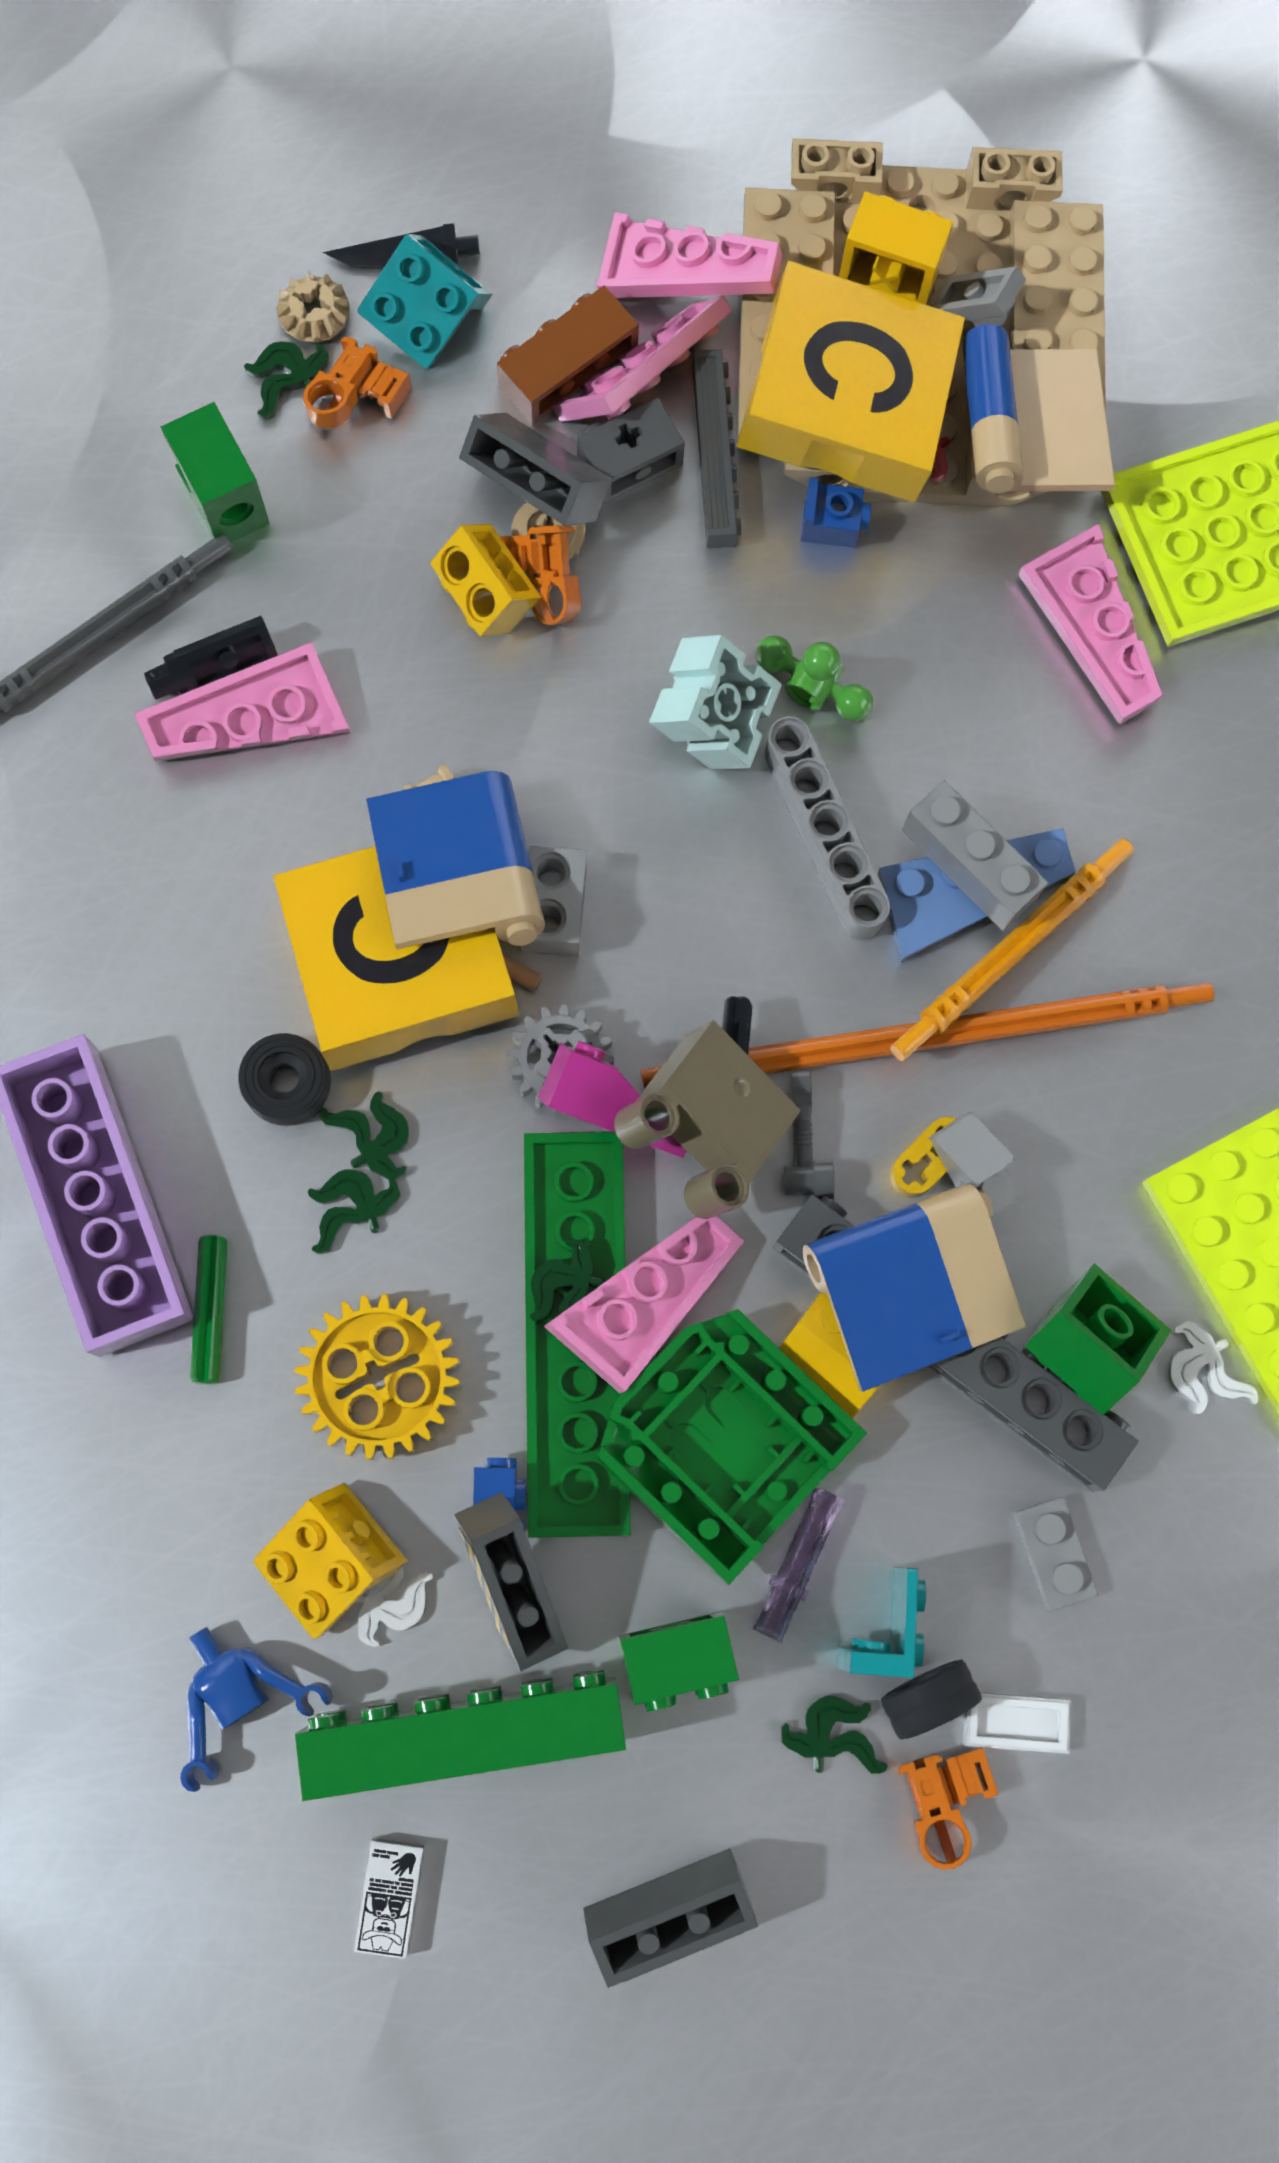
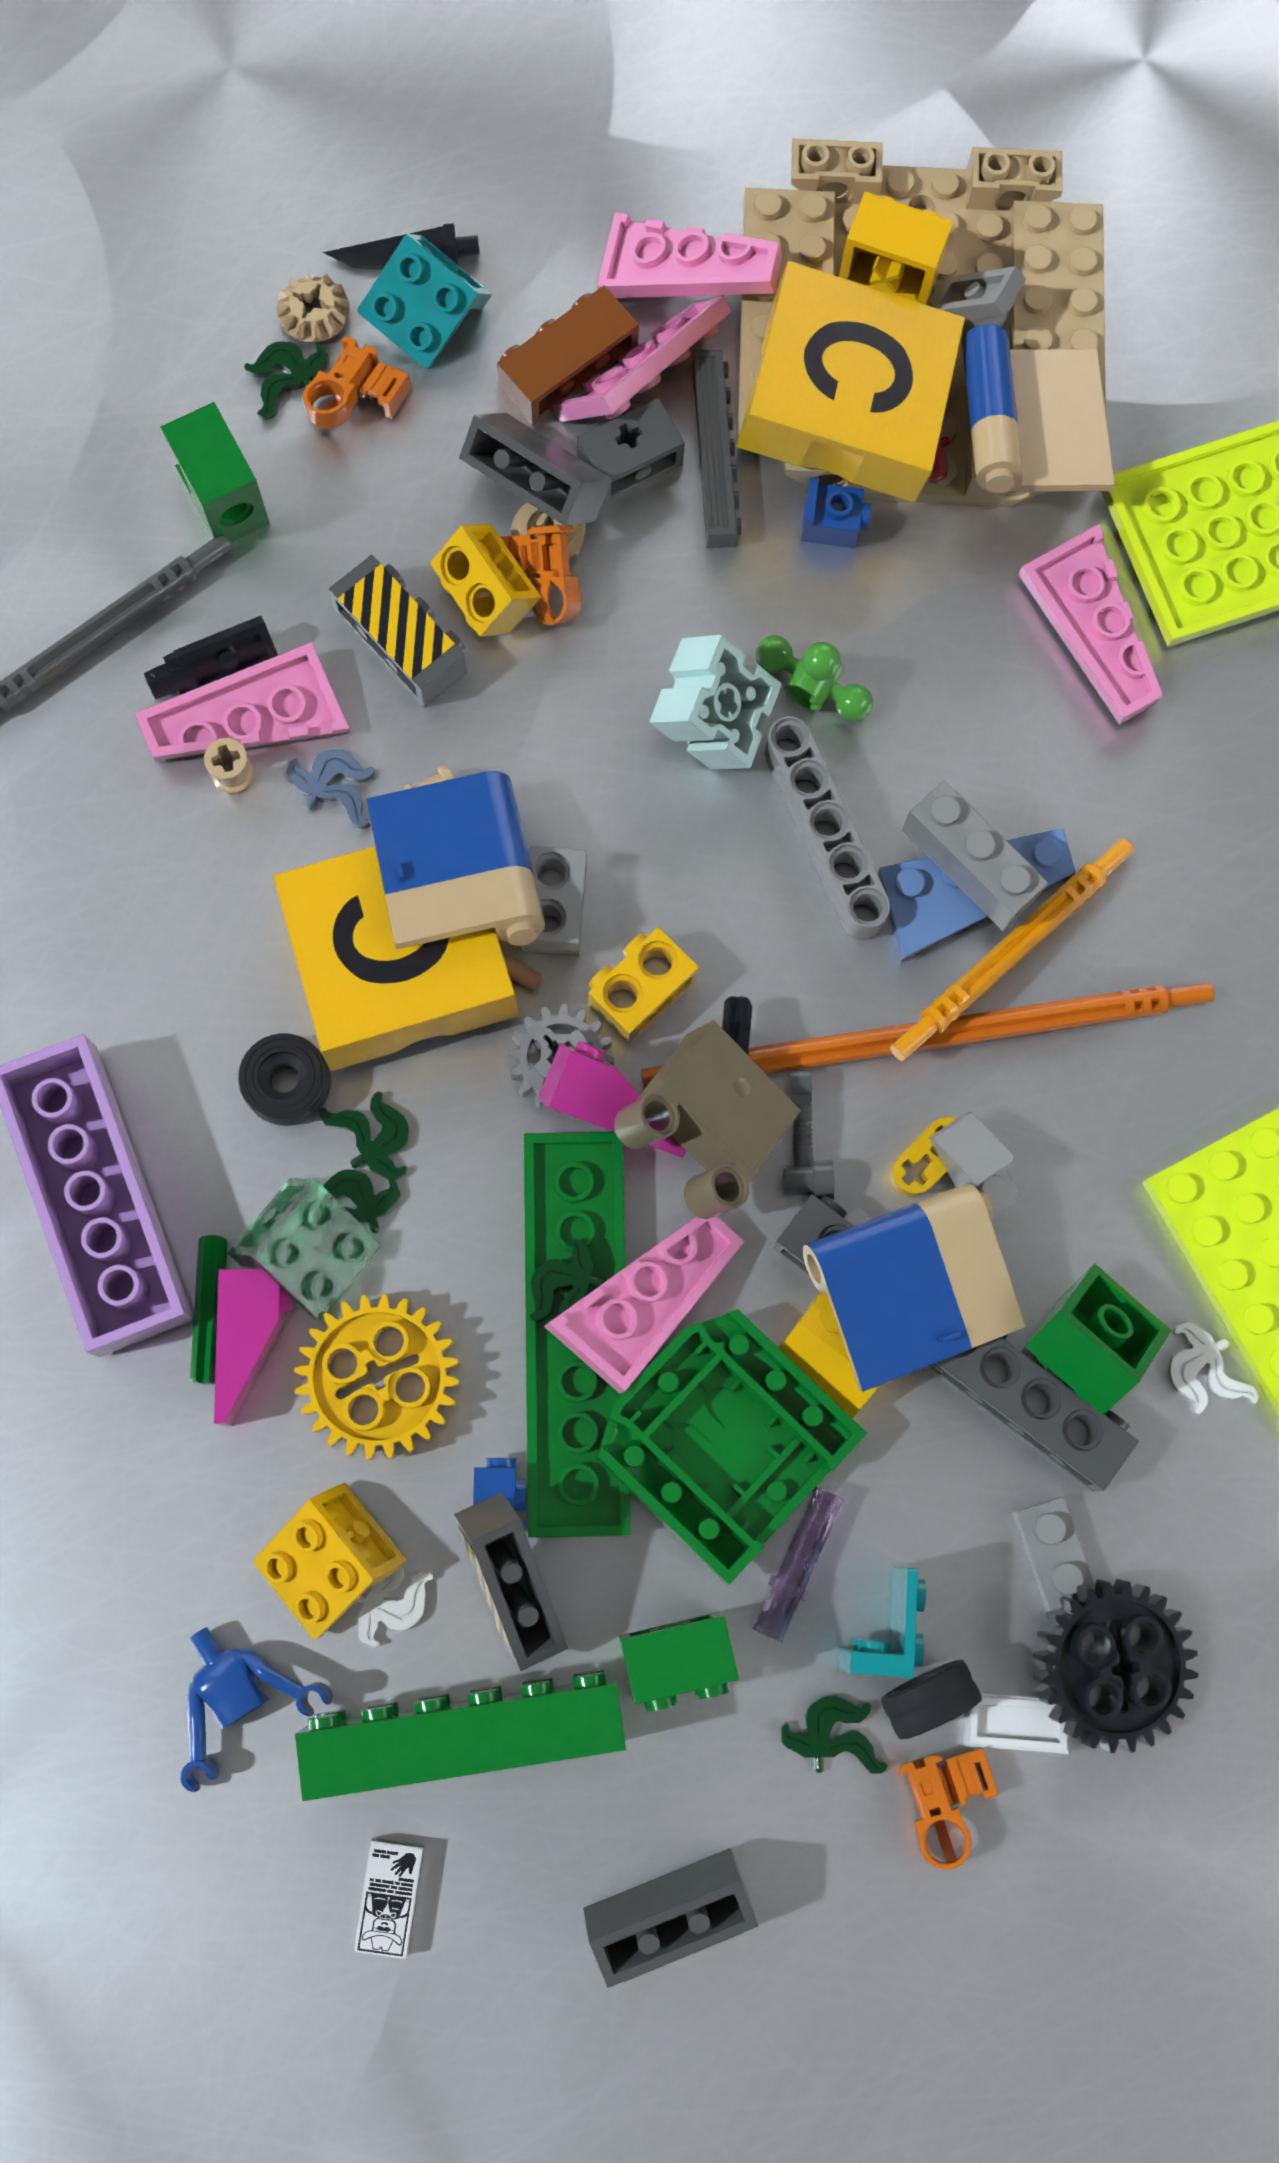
(225, 751): none -> tan bush
(248, 1326): none -> dark pink slope
(307, 1245): none -> clear green bracket
(325, 769): none -> sand blue piece
(399, 629): none -> brick
(651, 991): none -> yellow brick
(1074, 1675): none -> black gear

